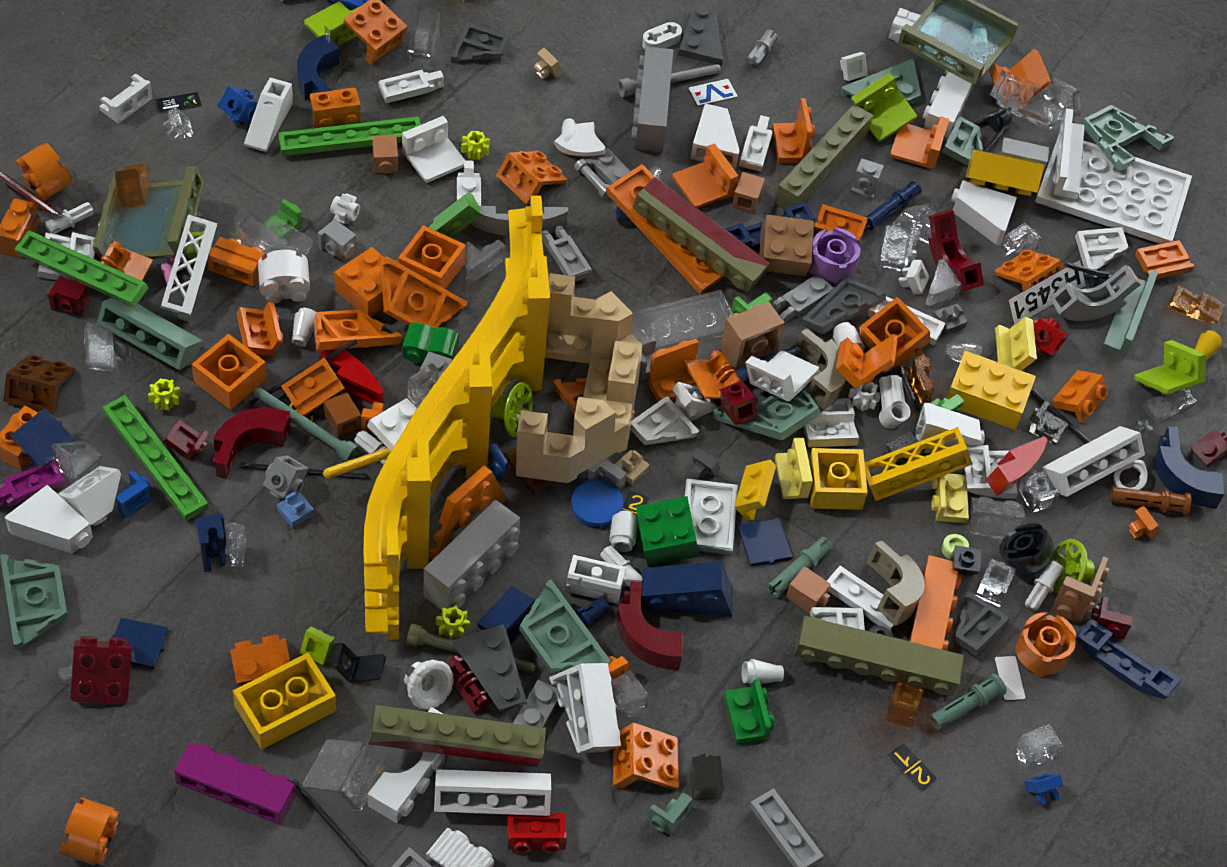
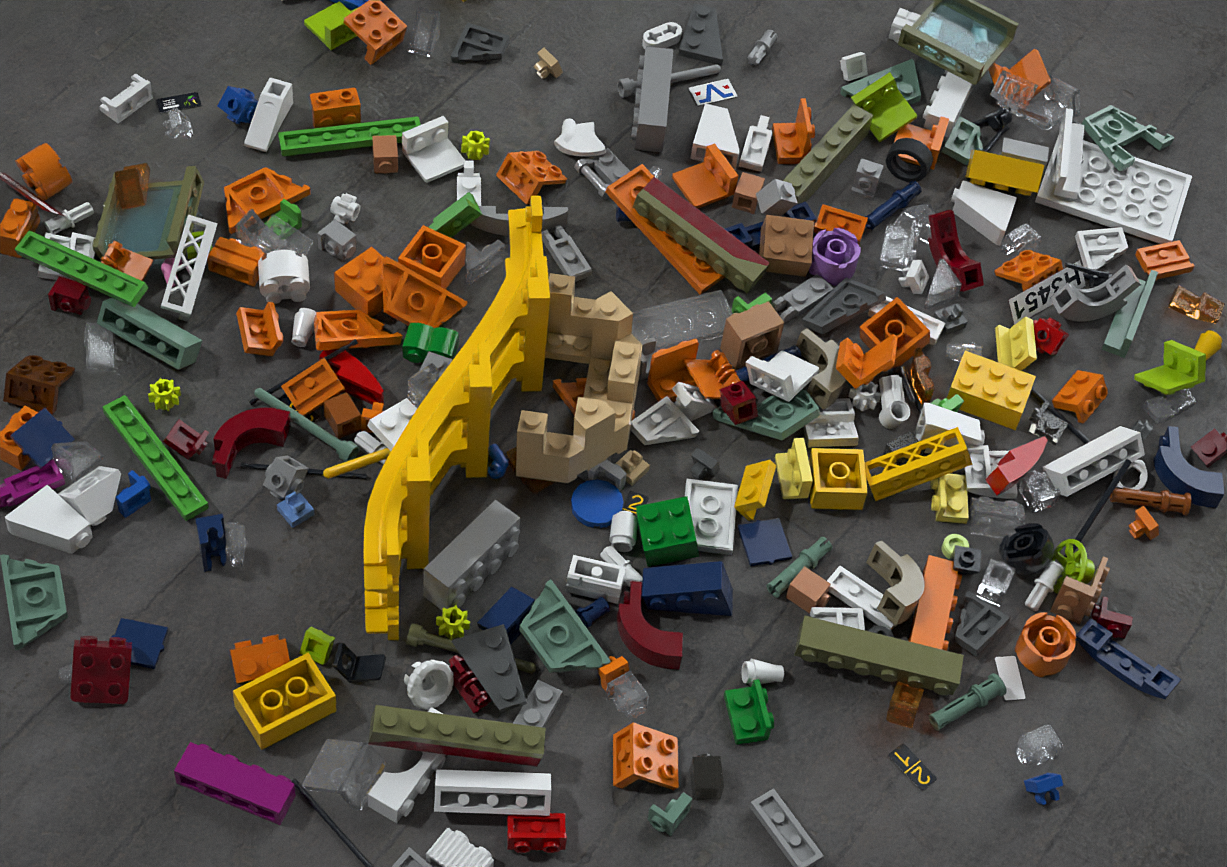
(89, 831): orange brick -> none
(229, 371): orange brick -> none
(262, 193): none -> orange wing
(312, 62): dark blue arch -> none
(410, 85): white hinge -> none
(463, 503): orange wing -> none
(510, 406): lime wheel -> none
(590, 706): white wedge -> none
(776, 198): none -> light grey brick
(846, 330): white brick -> none
(914, 149): none -> black tyre
(1101, 503): none -> black axle

